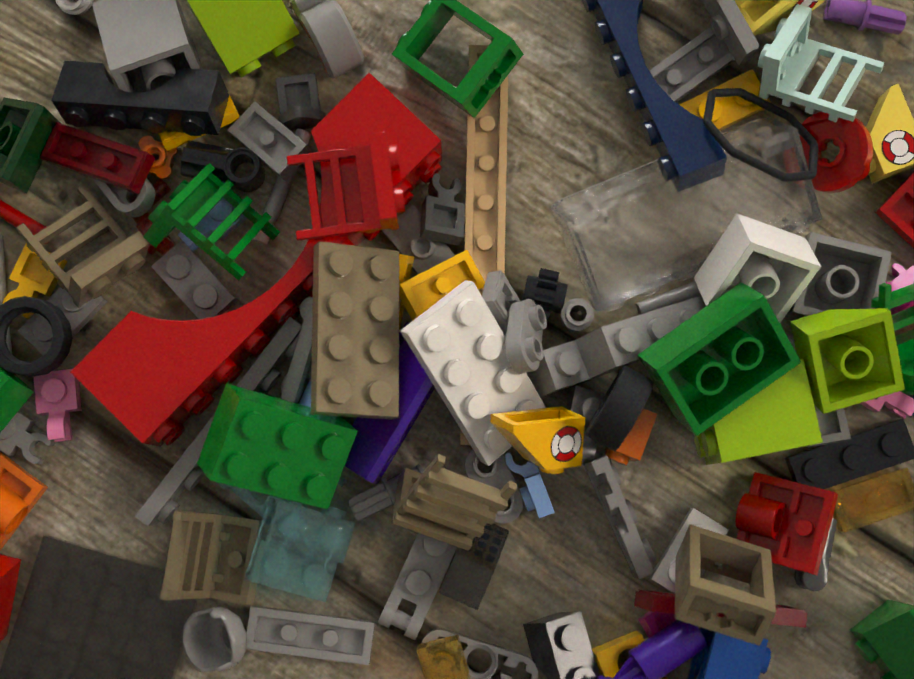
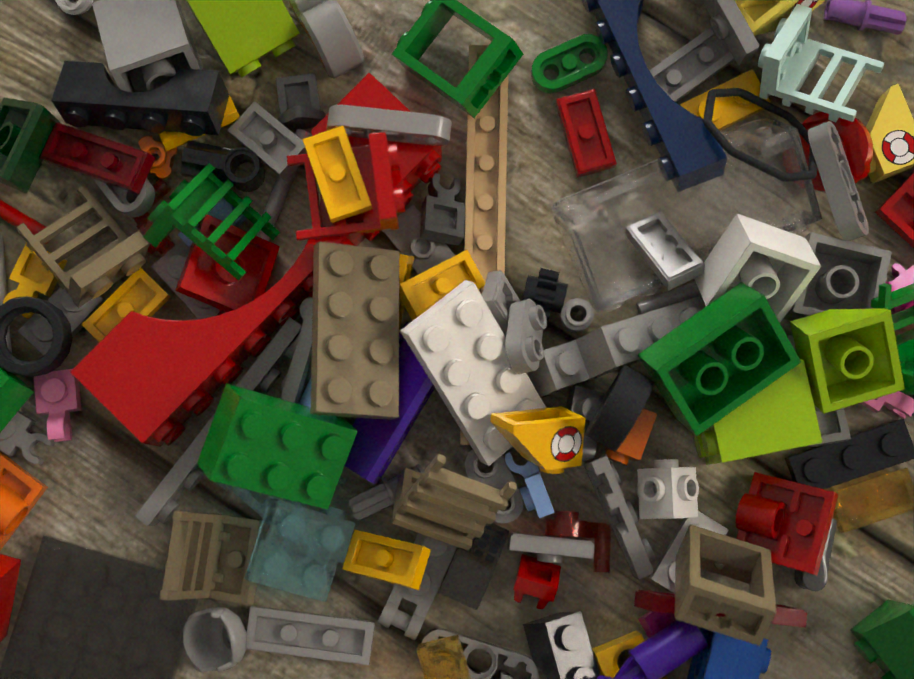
(137, 294): none -> yellow plate
(212, 284): none -> red plate
(337, 174): none -> yellow plate
(386, 559): none -> yellow plate
(398, 125): none -> light grey beam
(537, 580): none -> red tile
(551, 548): none -> light grey plate
(567, 64): none -> green plate
(568, 525): none -> clear red plate
(585, 133): none -> red plate
(665, 250): none -> light grey plate
(667, 491): none -> white brick
(838, 181): none -> light grey beam

